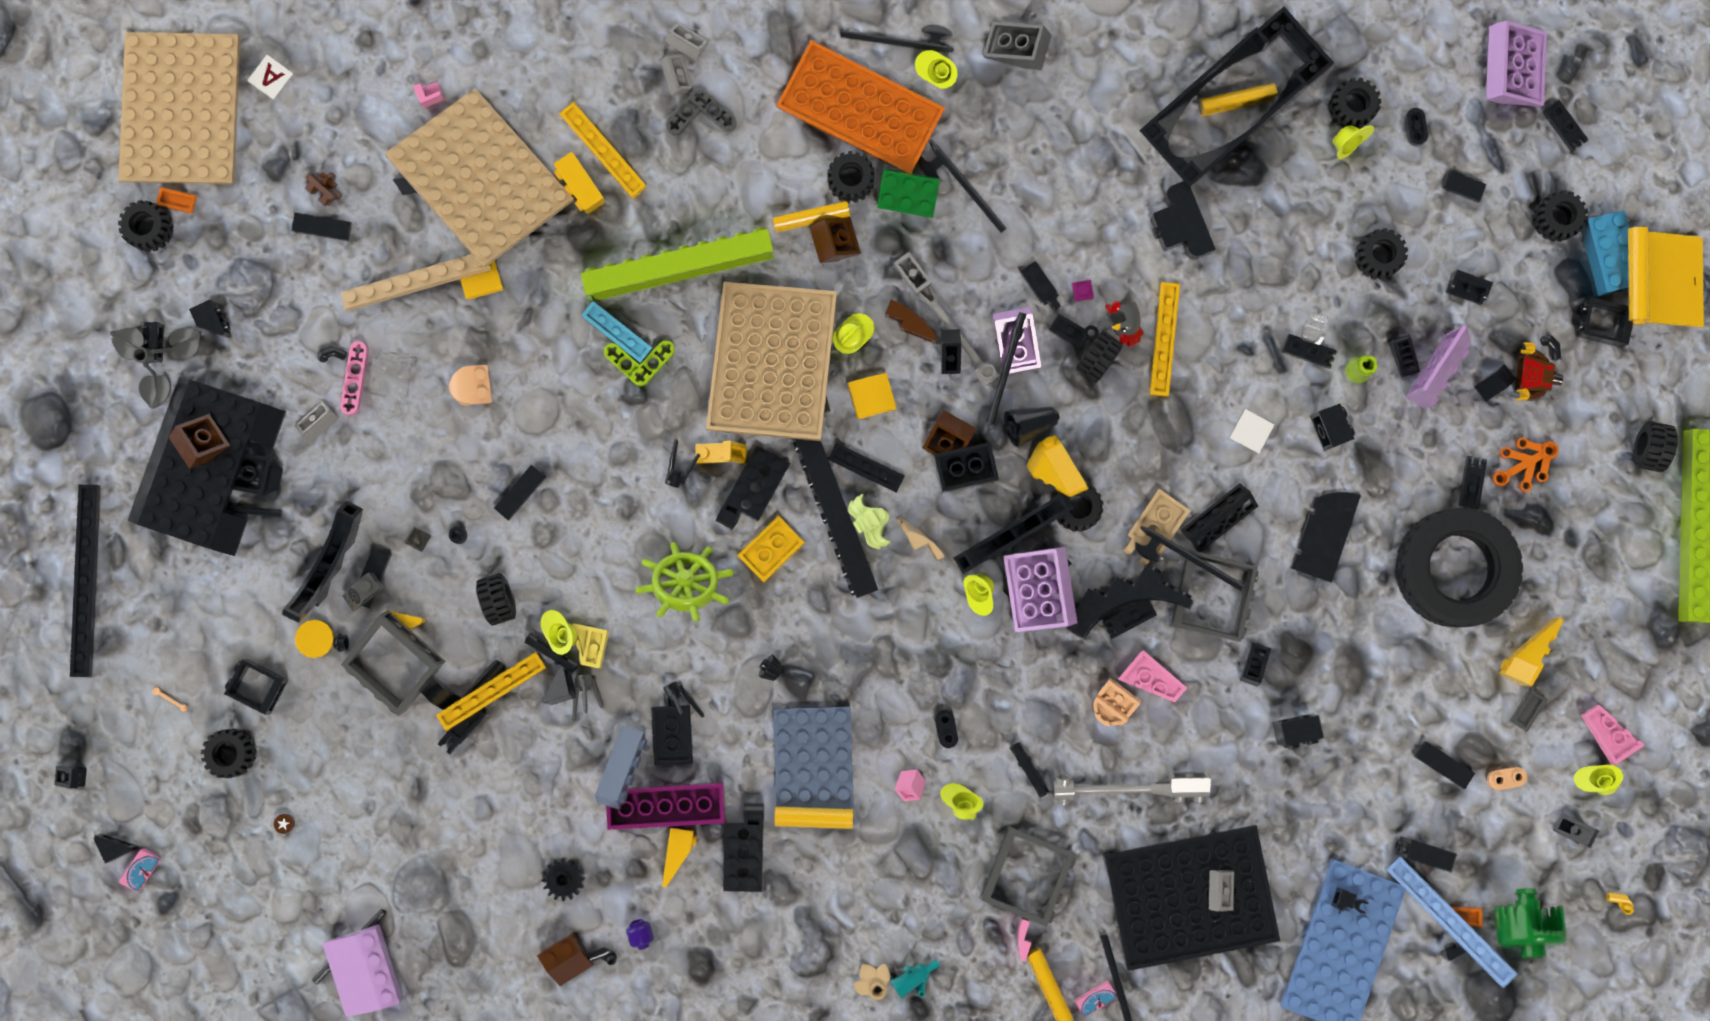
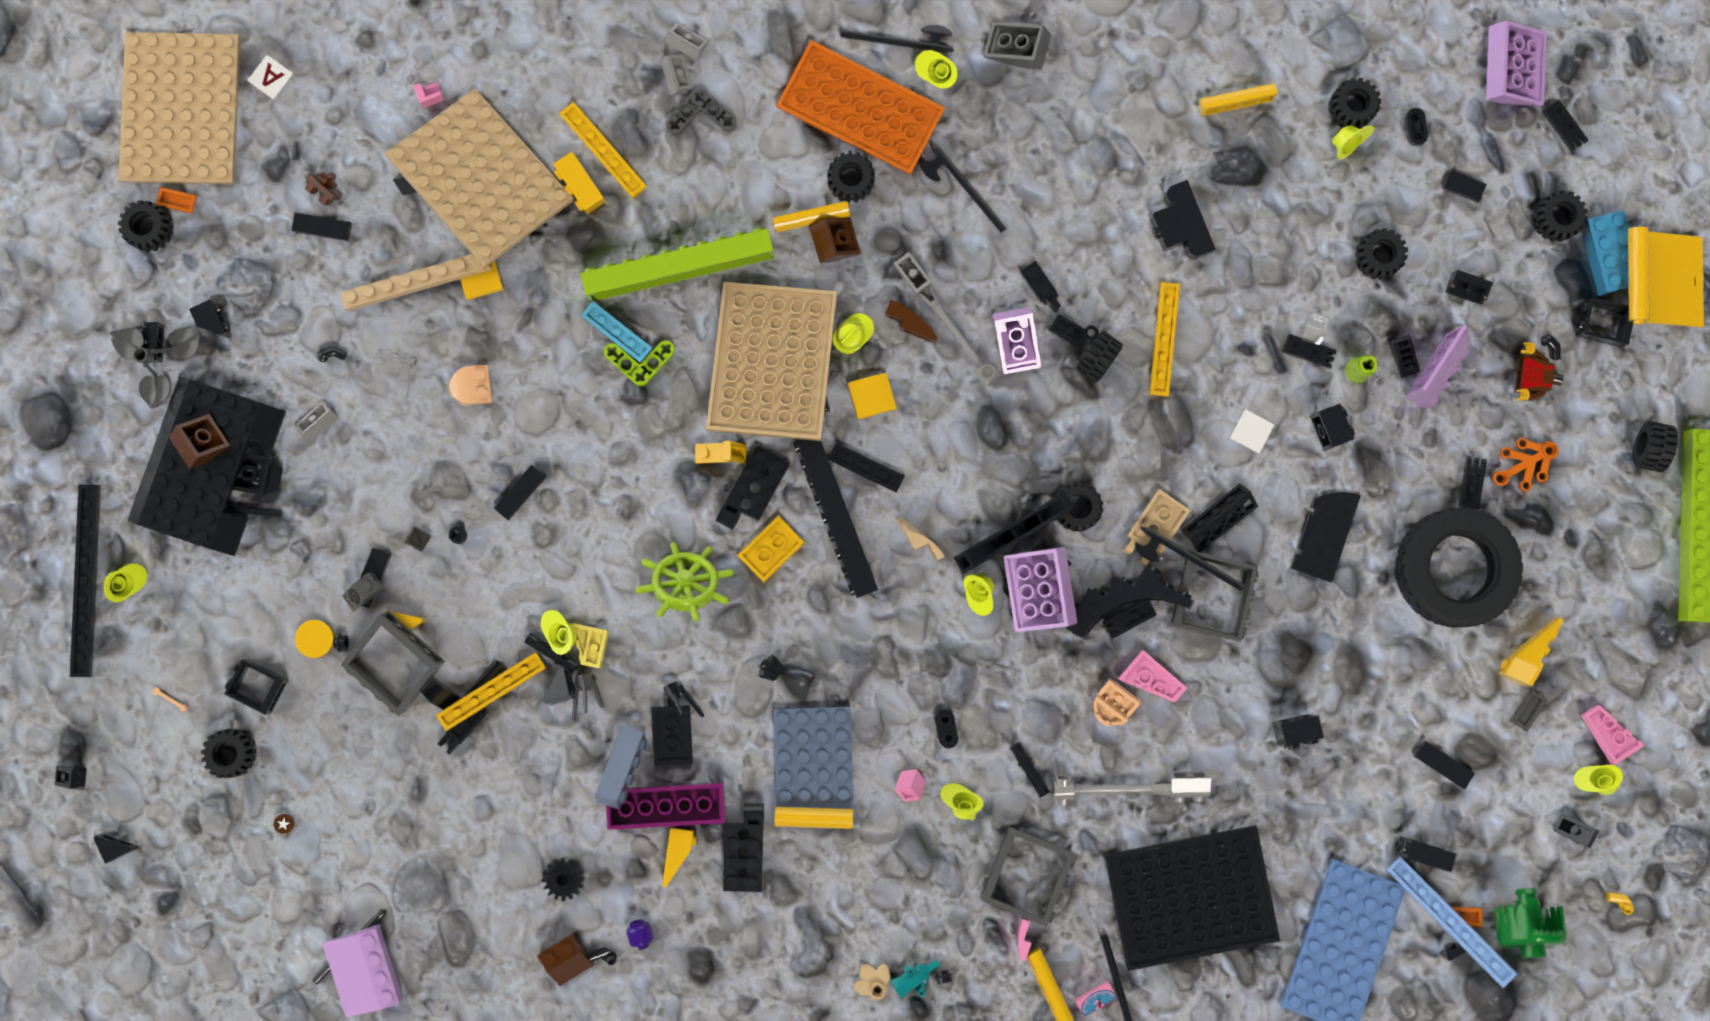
(124, 582): none -> neon yellow piece
(140, 870): slope -> none
(328, 564): black arch -> none
(354, 378): bright pink beam -> none
(495, 599): black tyre -> none
(673, 476): black plant -> none
(870, 521): yellowish green piece -> none
(908, 193): green brick -> none
(943, 977): none -> black plate
(948, 434): reddish brown slope -> none
(950, 351): black brick -> none
(966, 468): black slope -> none
(1017, 332): black bar -> none
(1029, 423): black cone -> none
(1055, 467): yellow wedge -> none
(1082, 291): magenta plate -> none
(1125, 322): dark grey piece -> none
(1221, 890): light grey slope -> none
(1250, 679): black slope -> none
(1281, 25): black windscreen -> none
(1347, 899): black piece -> none
(1495, 383): black slope -> none
(1507, 778): light nougat plate -> none

